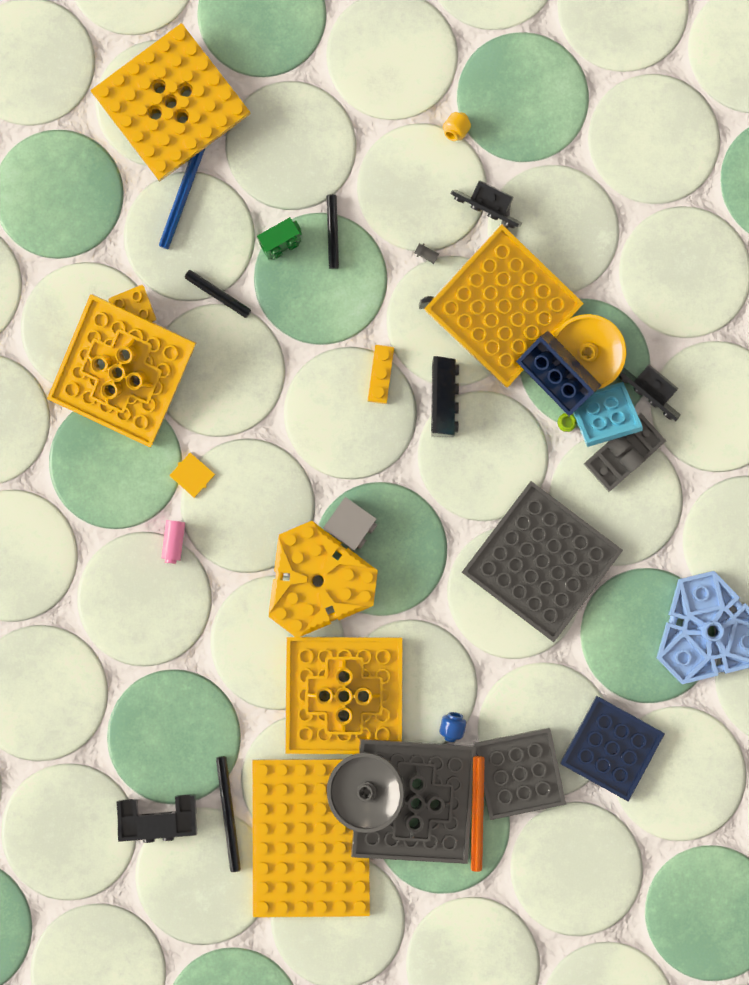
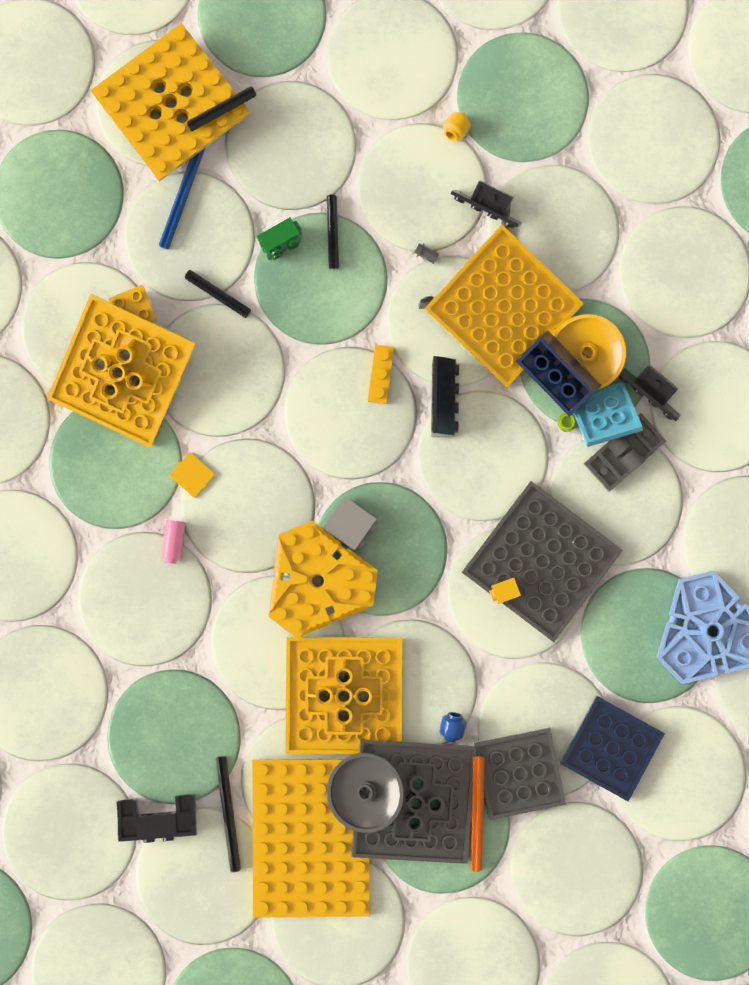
(221, 108): none -> black axle
(504, 591): none -> yellow brick

